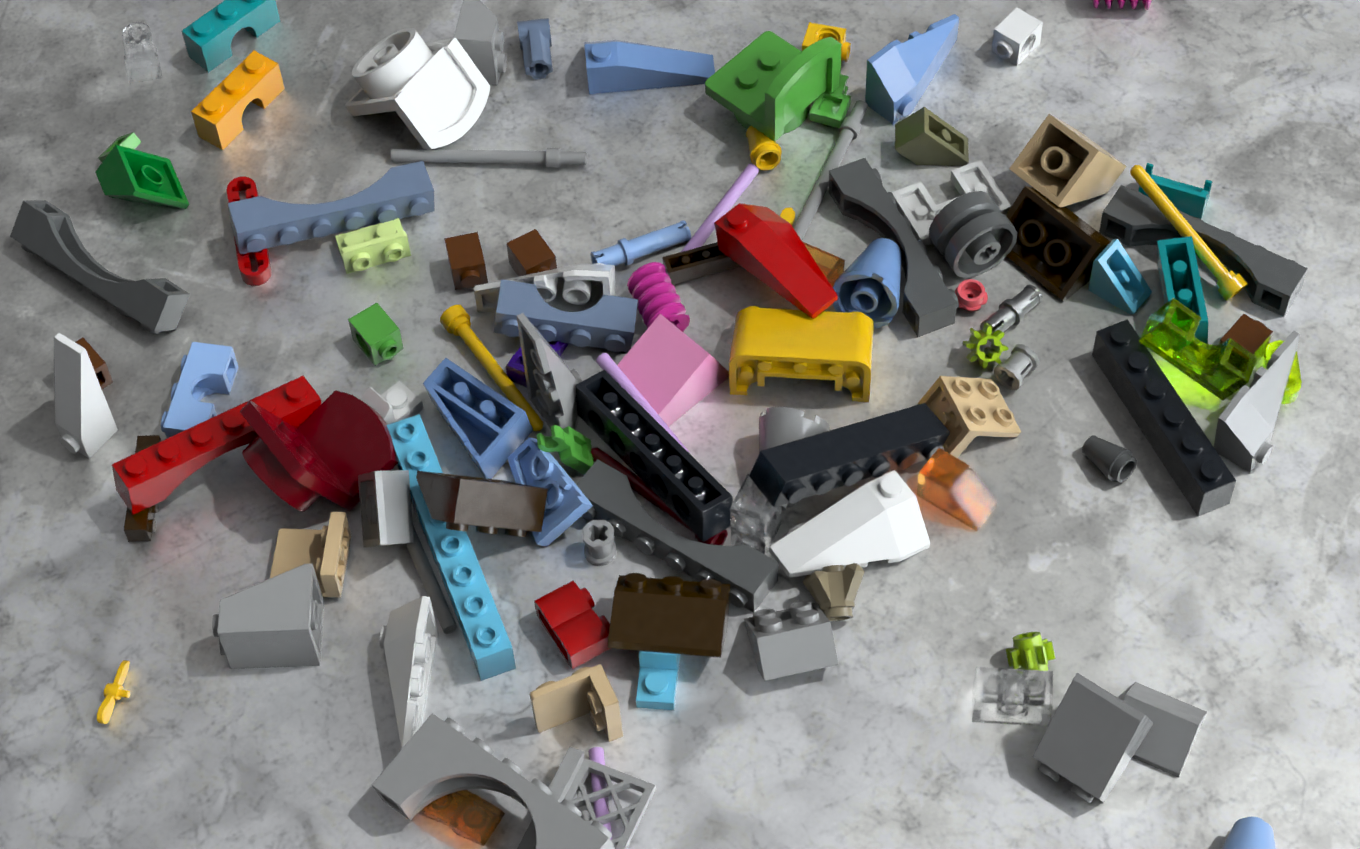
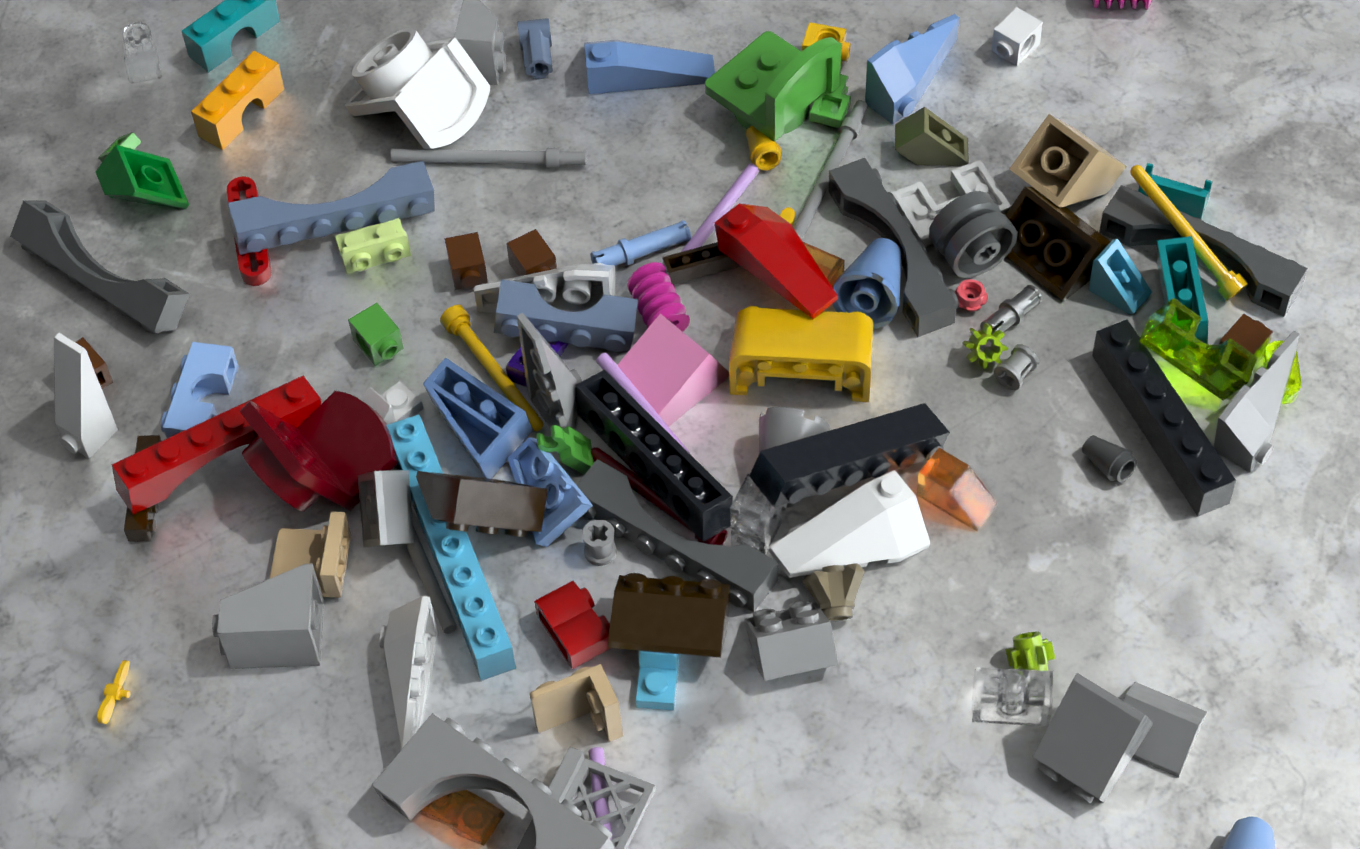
(969, 410): tan bracket -> none

